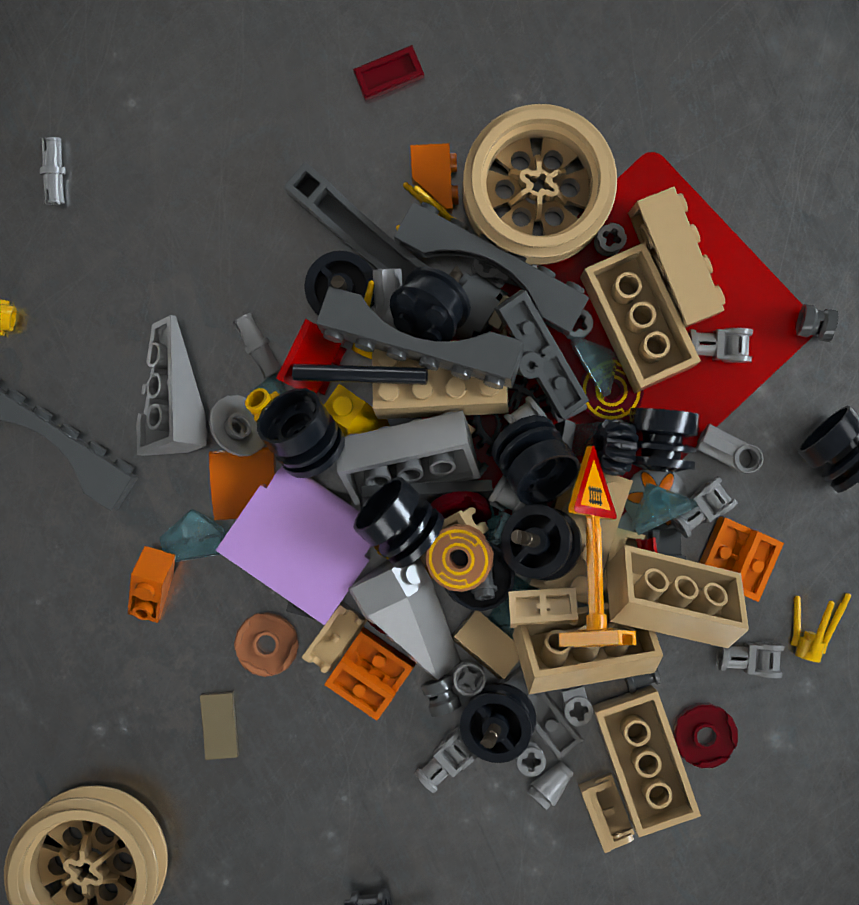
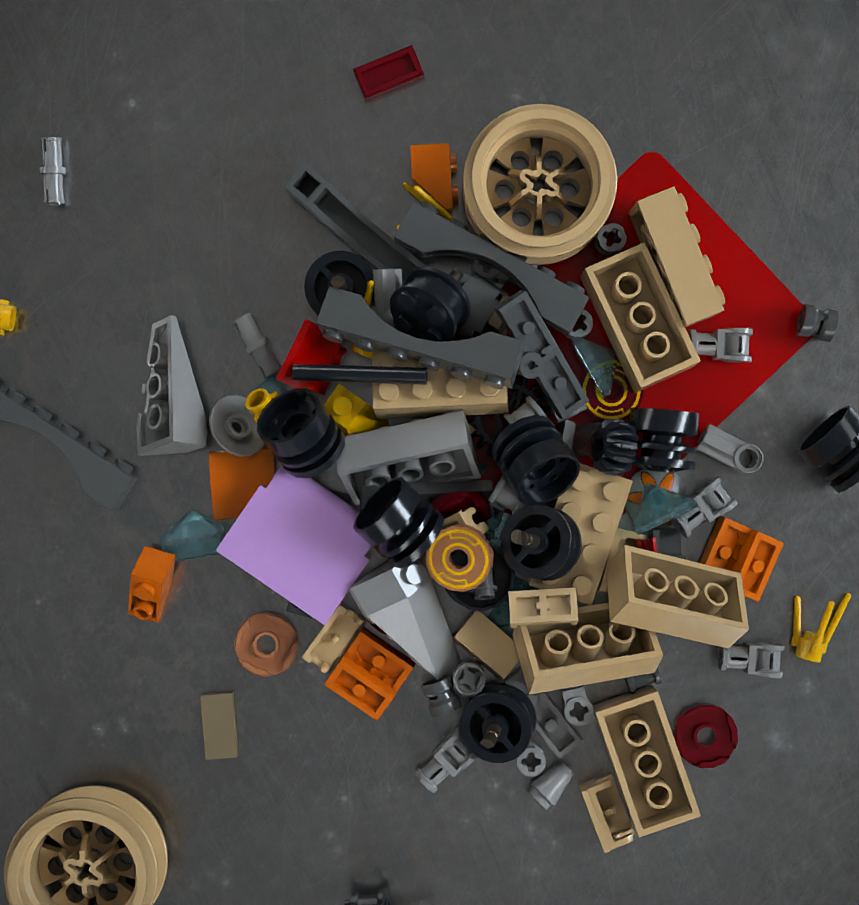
(594, 501): light orange piece -> none

